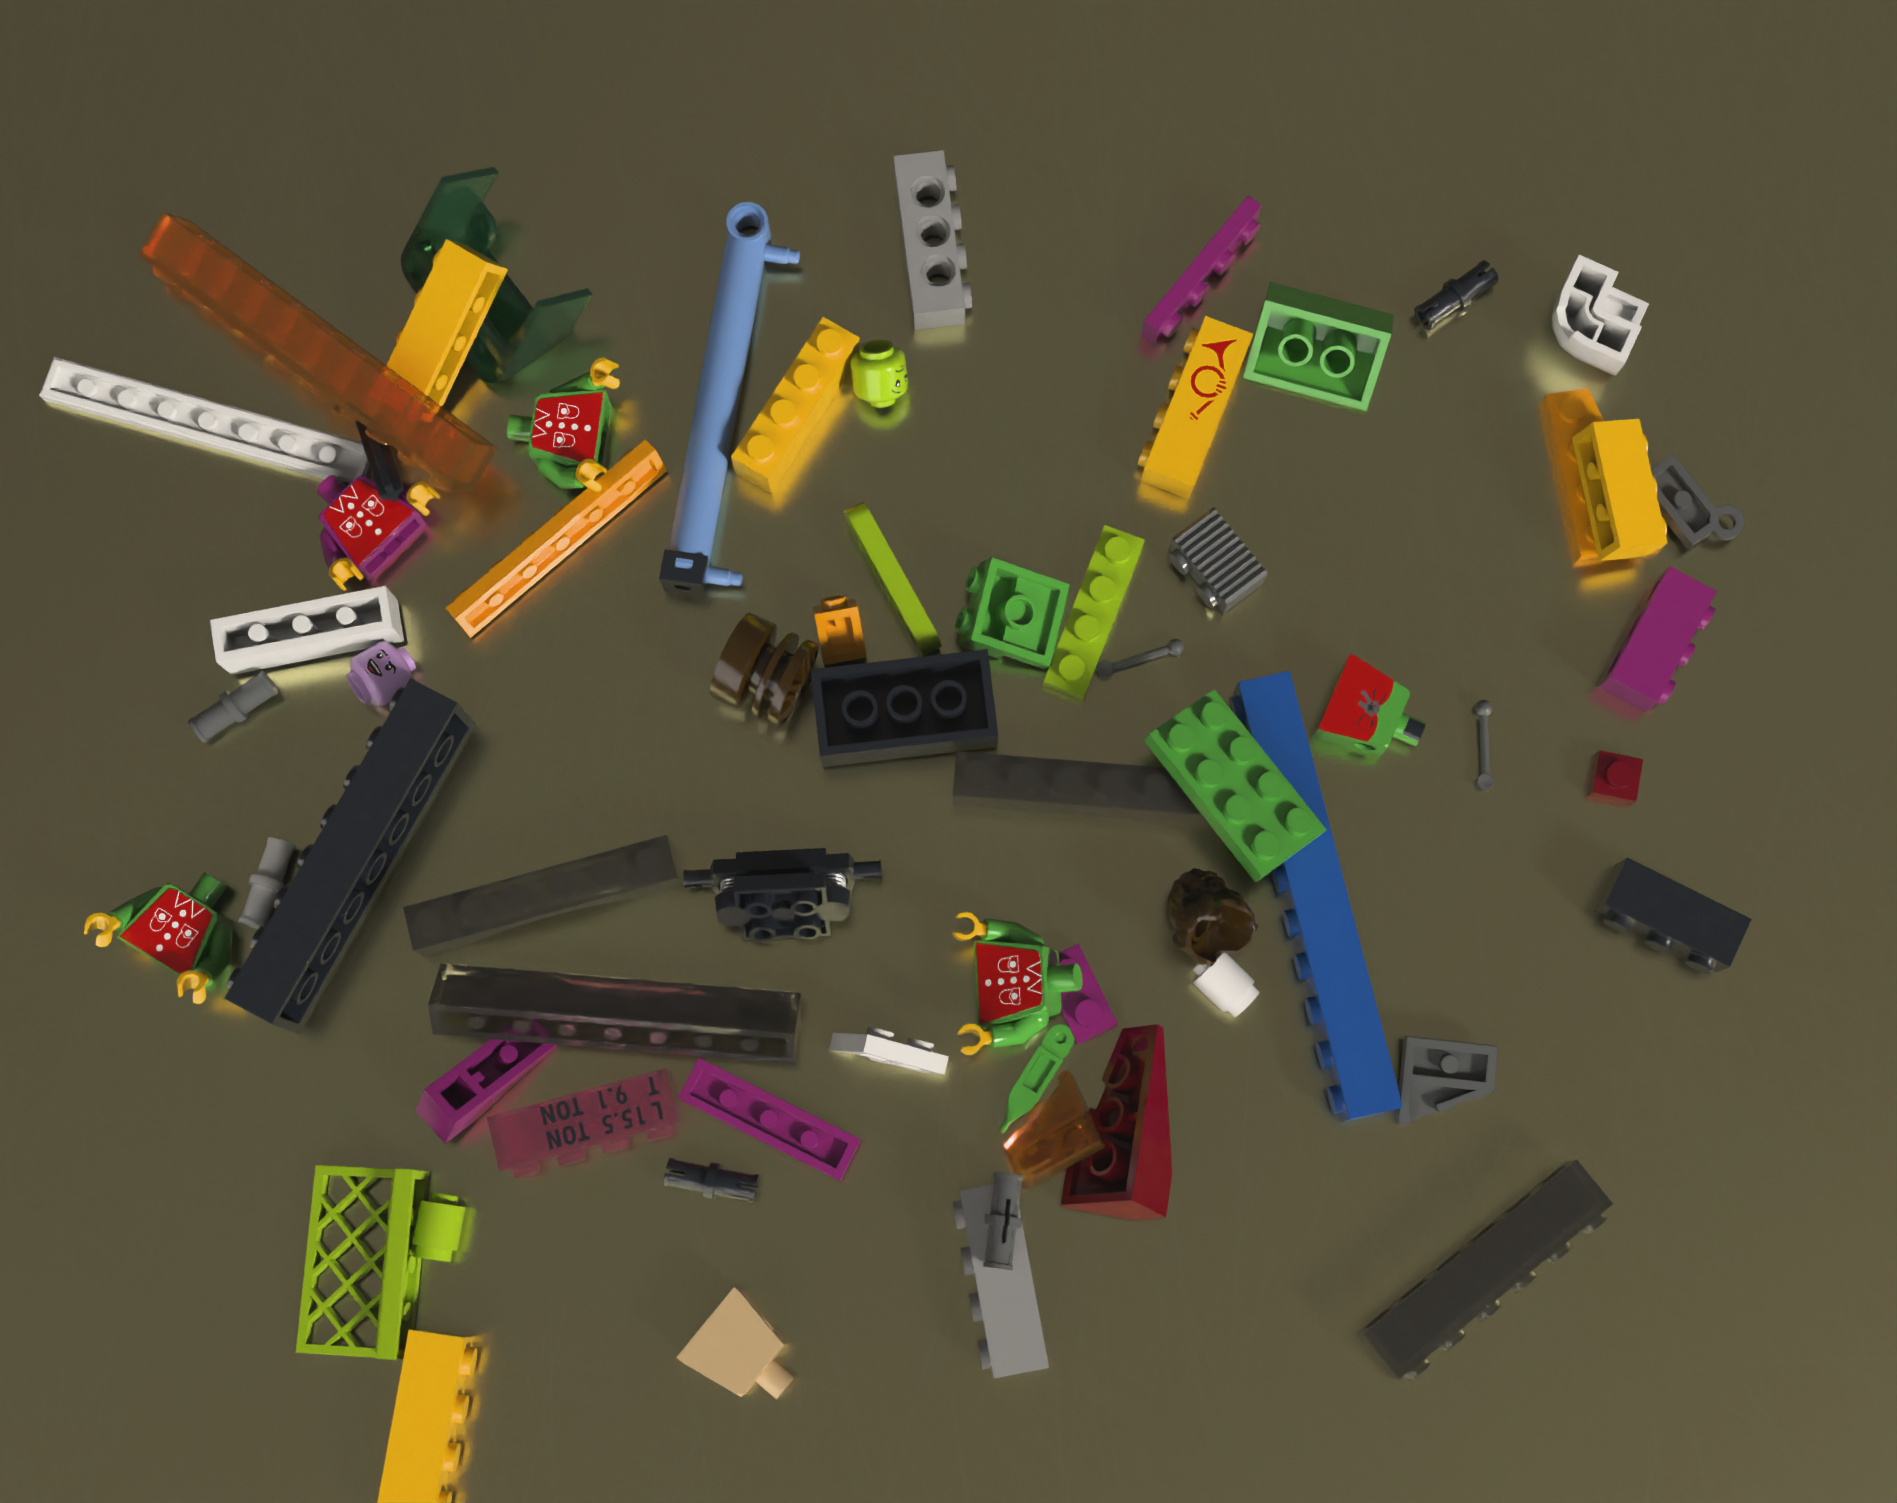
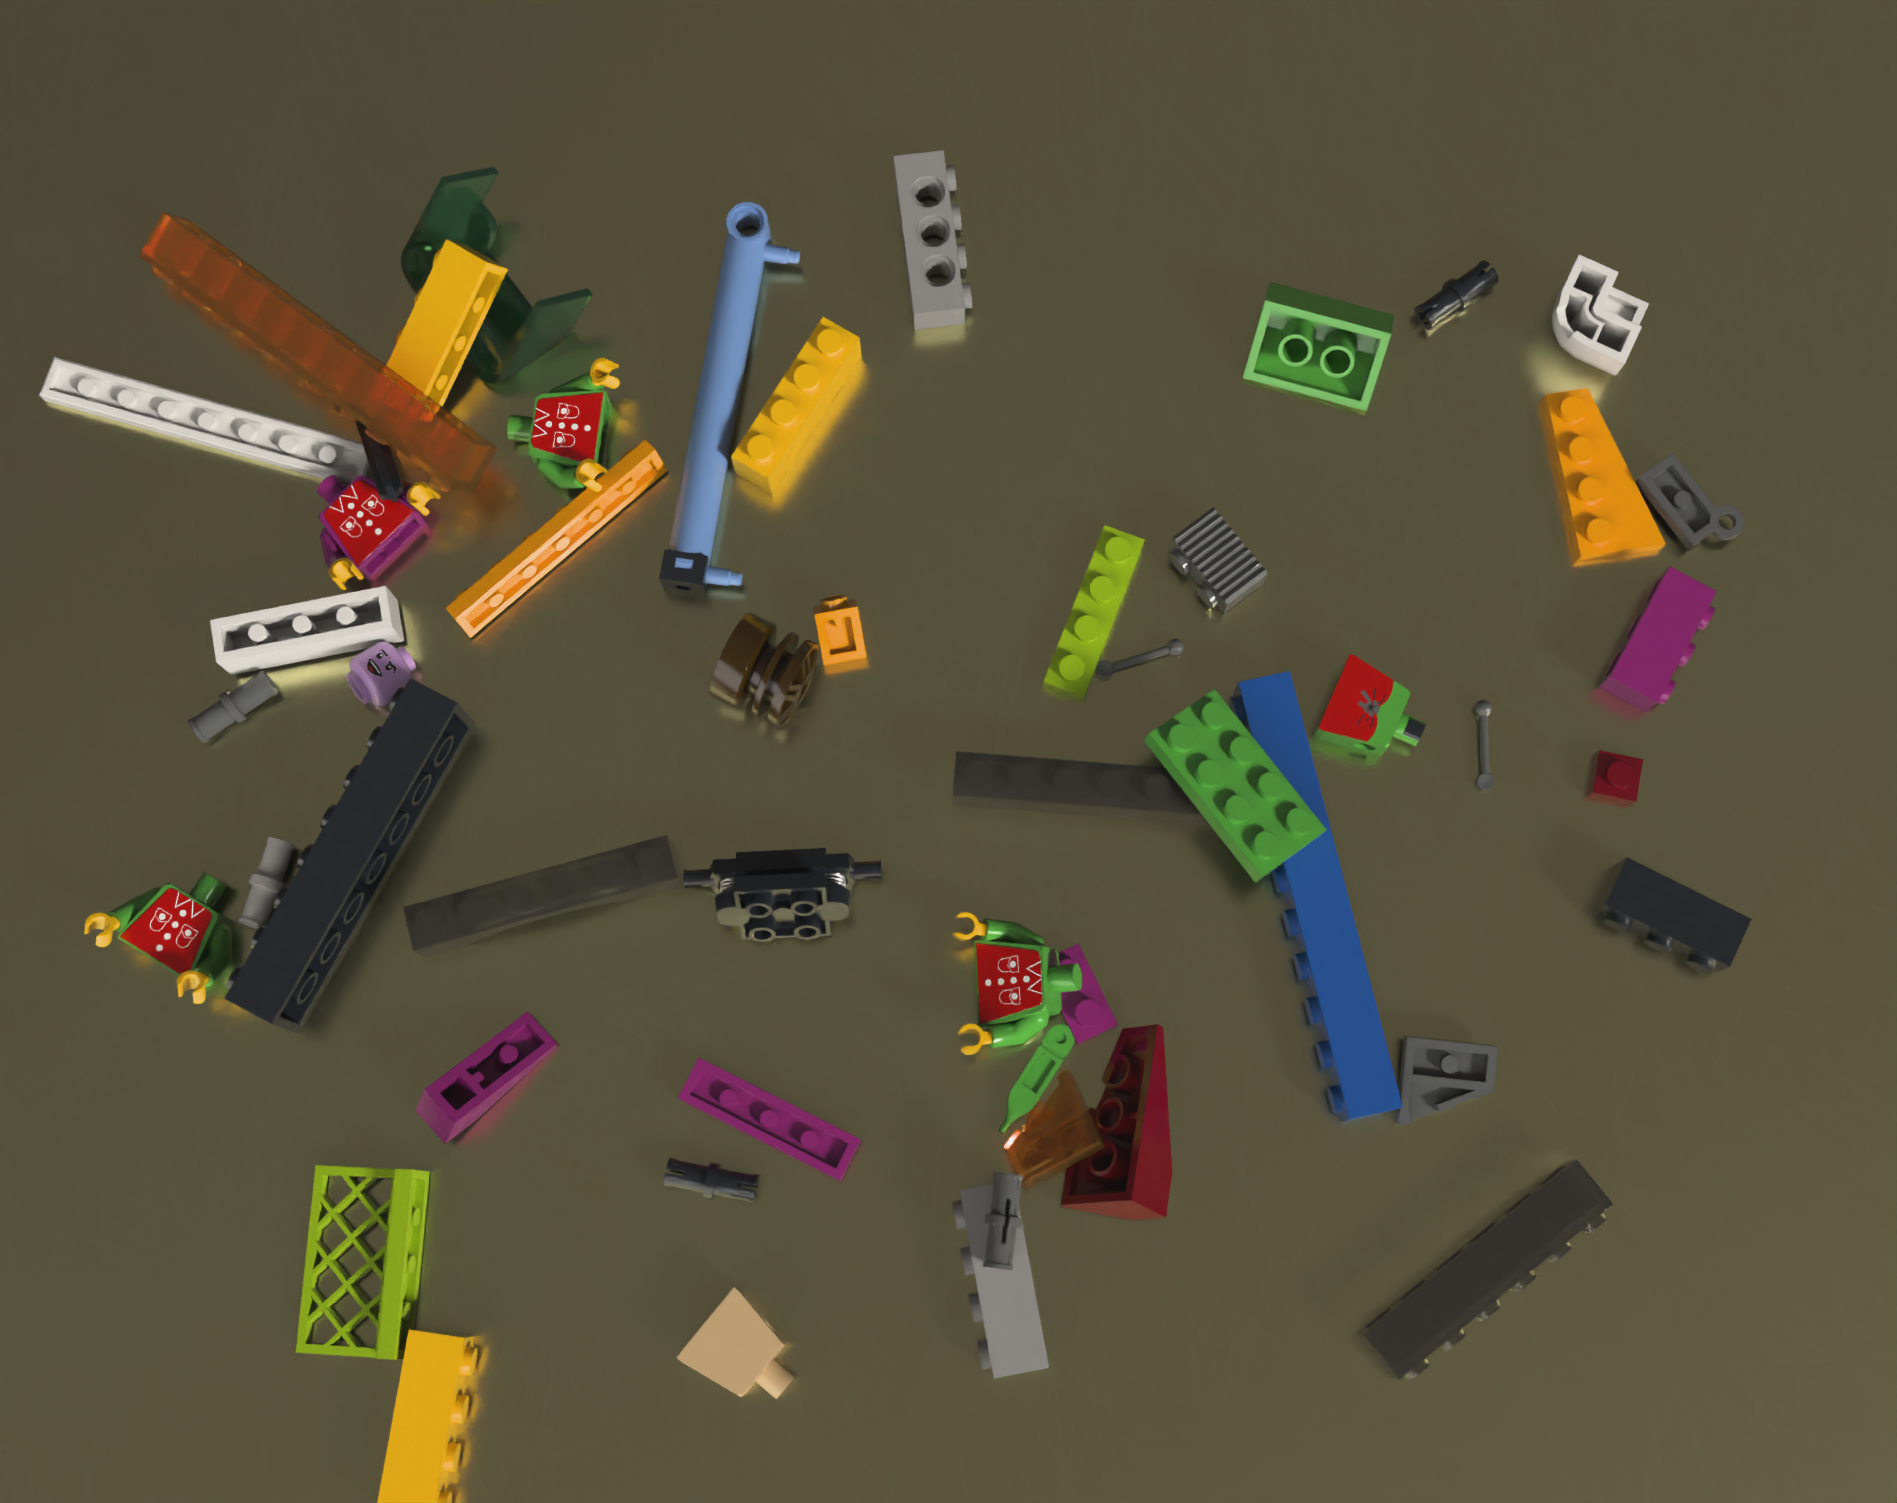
(438, 1227): lime brick -> none
(585, 1121): clear pink brick -> none
(616, 1013): clear smoke brick -> none
(879, 373): lime head -> none
(880, 1047): white wing -> none
(892, 579): lime beam -> none
(904, 708): black brick -> none
(1012, 612): bright green plate -> none
(1192, 284): magenta plate -> none
(1195, 408): yellow brick -> none
(1208, 916): dark brown hair -> none
(1225, 984): white brick -> none
(1619, 489): yellow brick -> none

